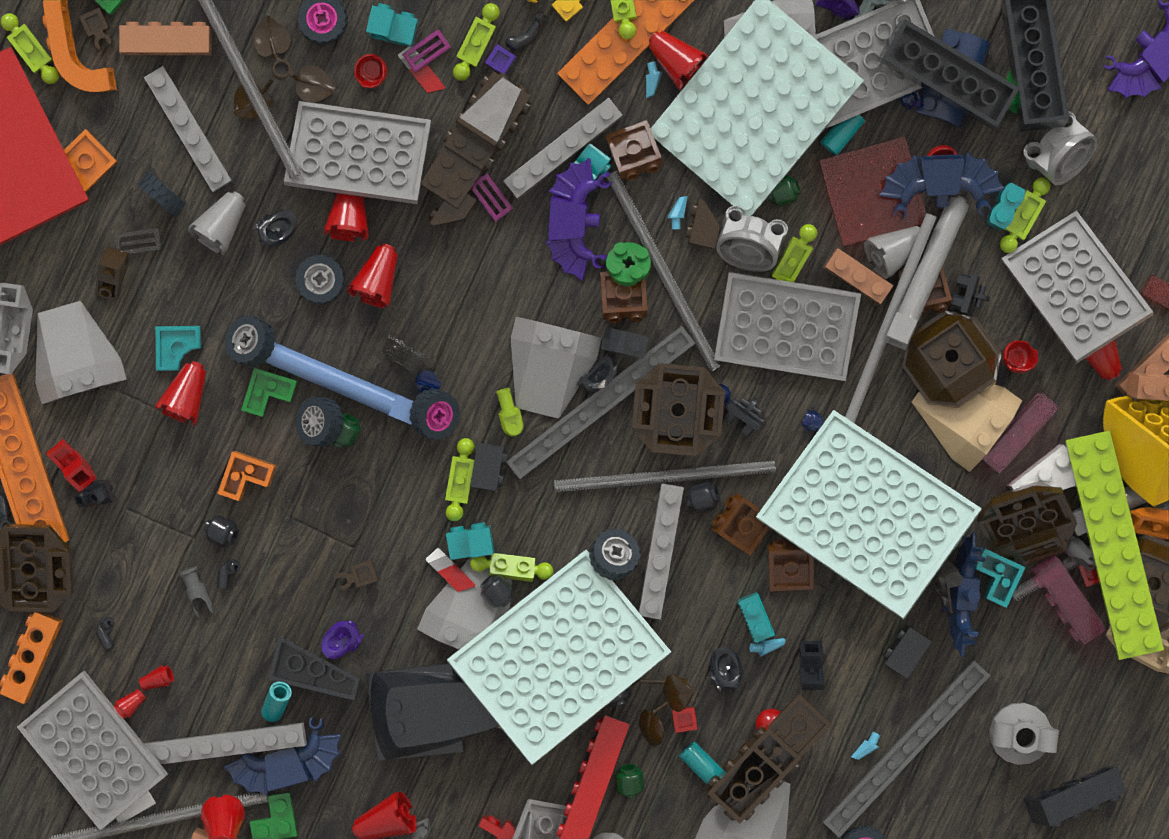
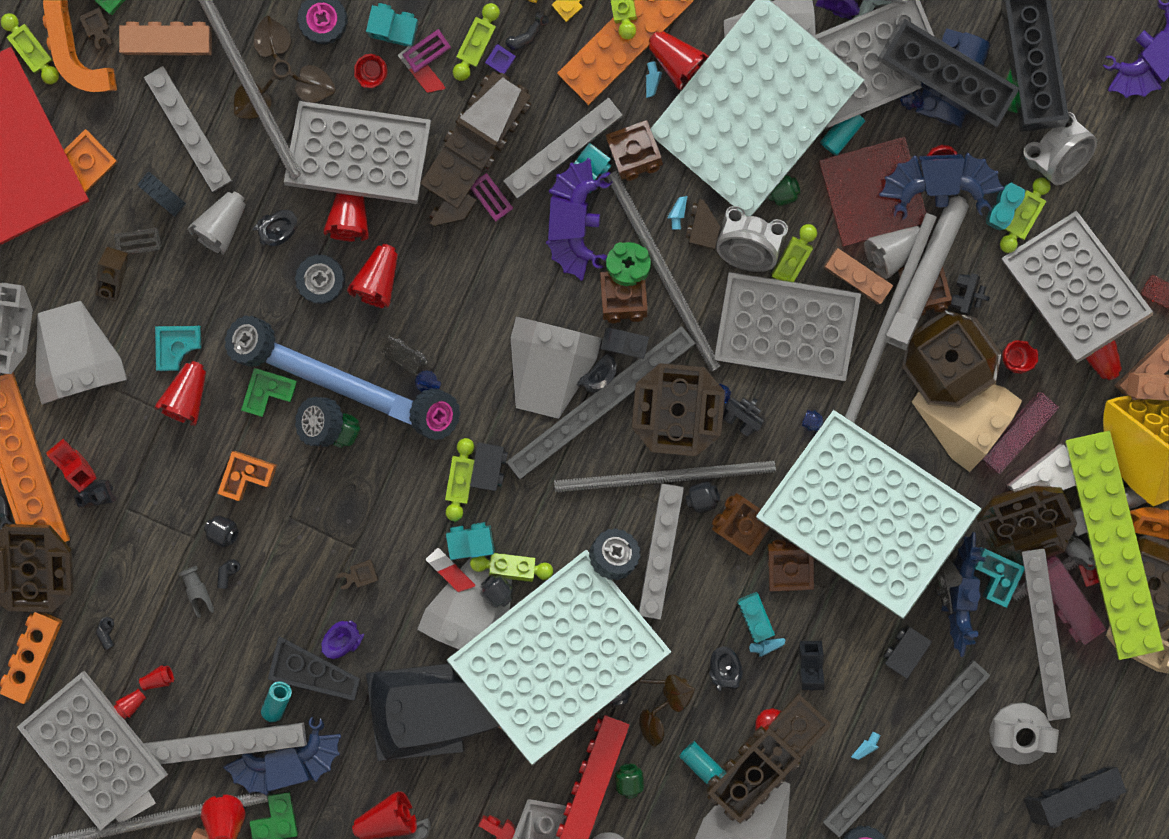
(509, 415): lime arm -> none
(685, 720): red tile -> none
(1046, 634): none -> light grey plate

